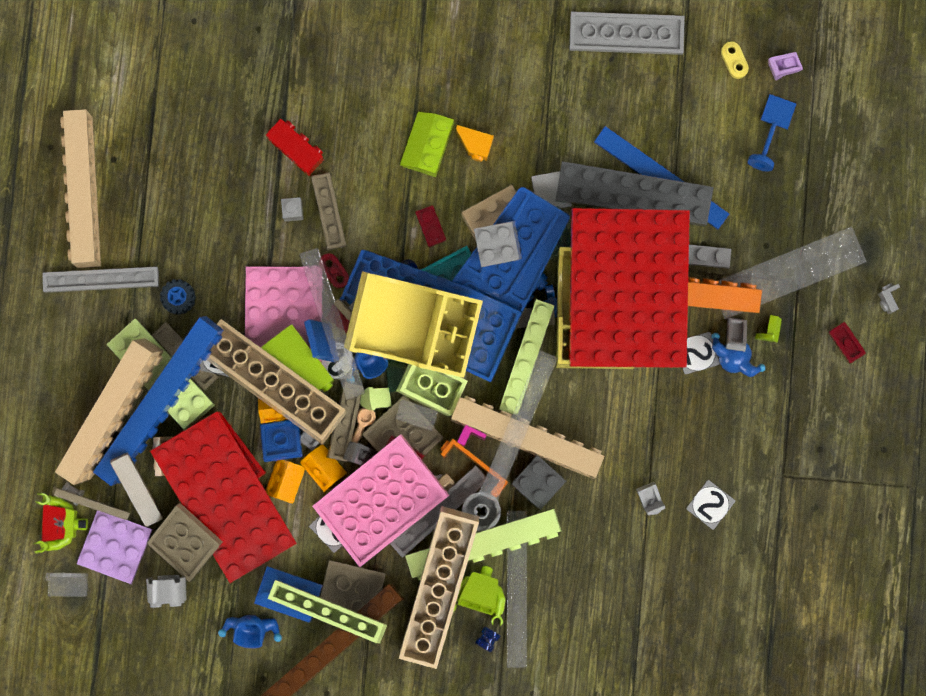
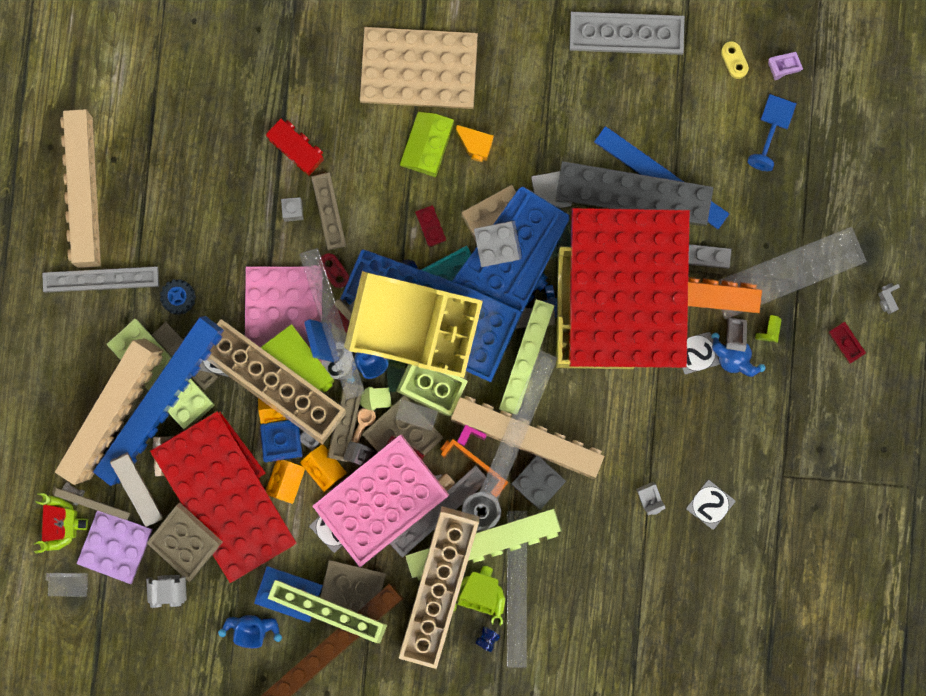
(418, 68): none -> tan plate

